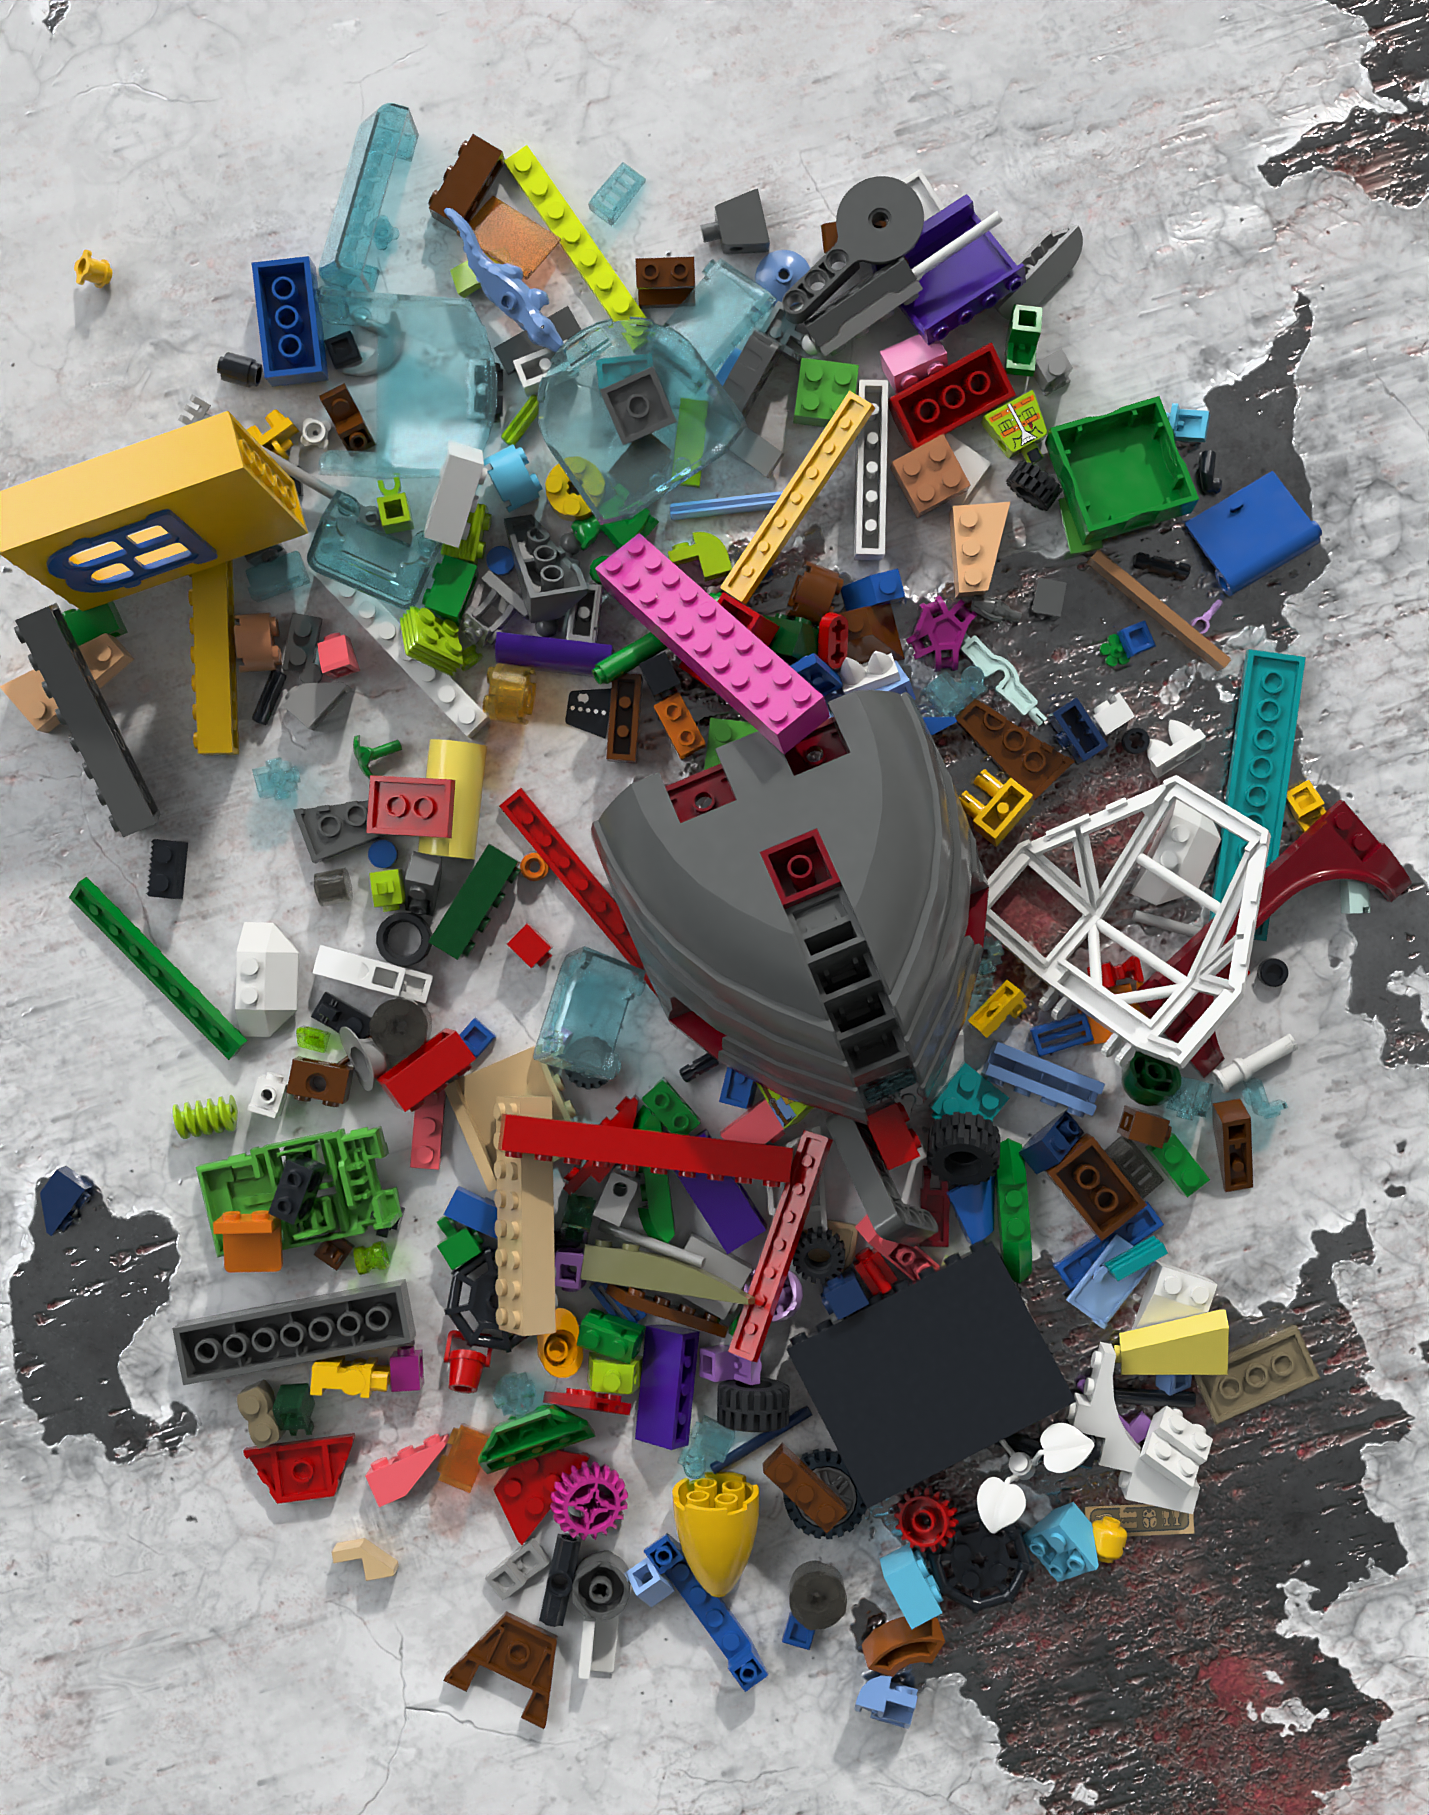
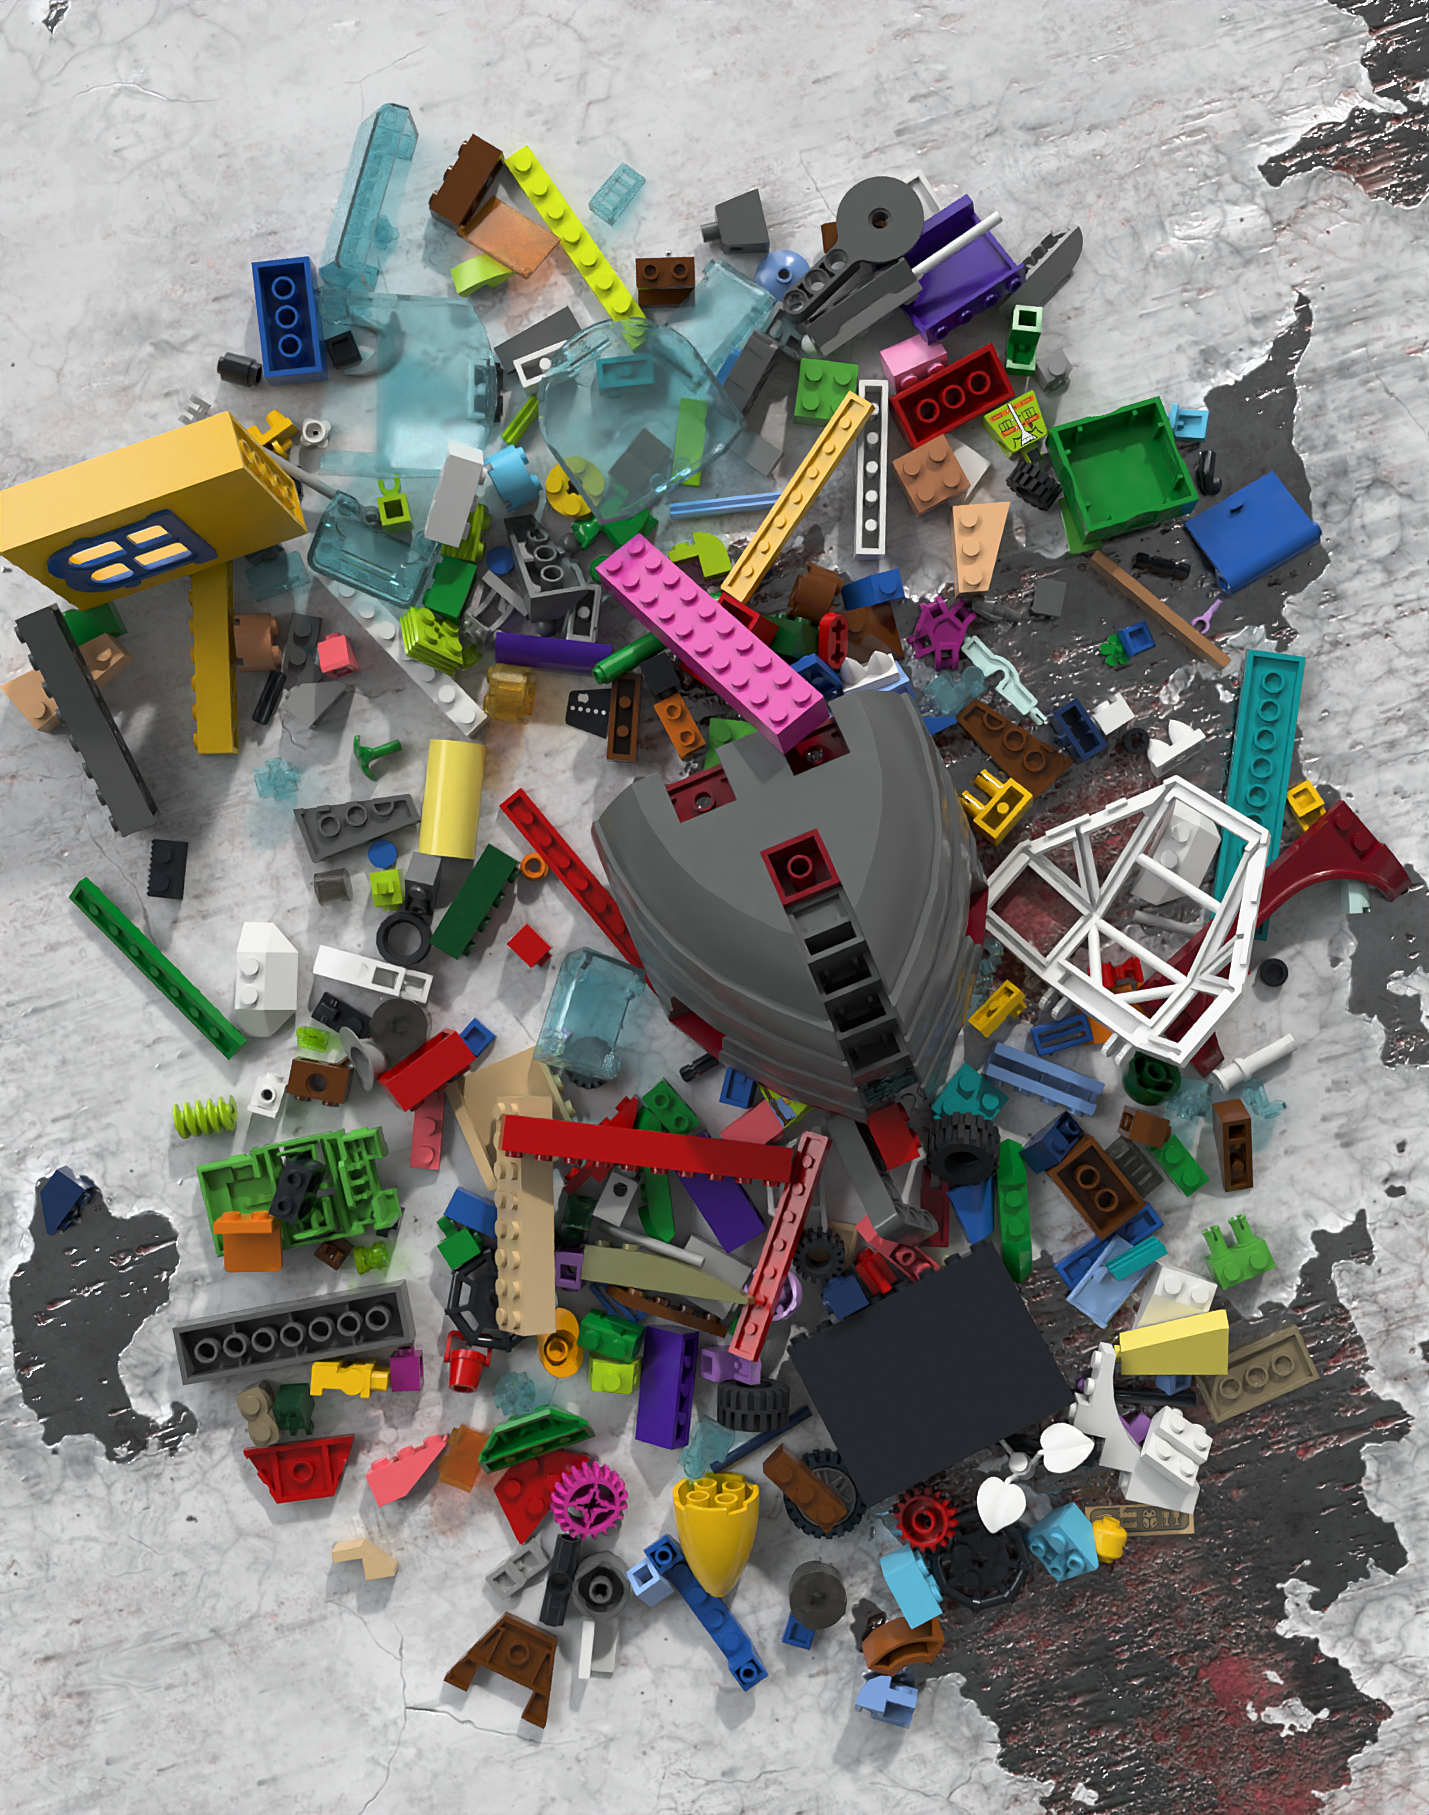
(92, 270): yellow brick -> none
(347, 419): reddish brown slope -> none
(410, 806): plate -> none
(506, 289): medium blue animal -> none
(588, 1400): red wing -> none
(638, 405): dark grey plate -> none
(1239, 1261): none -> bright green brick

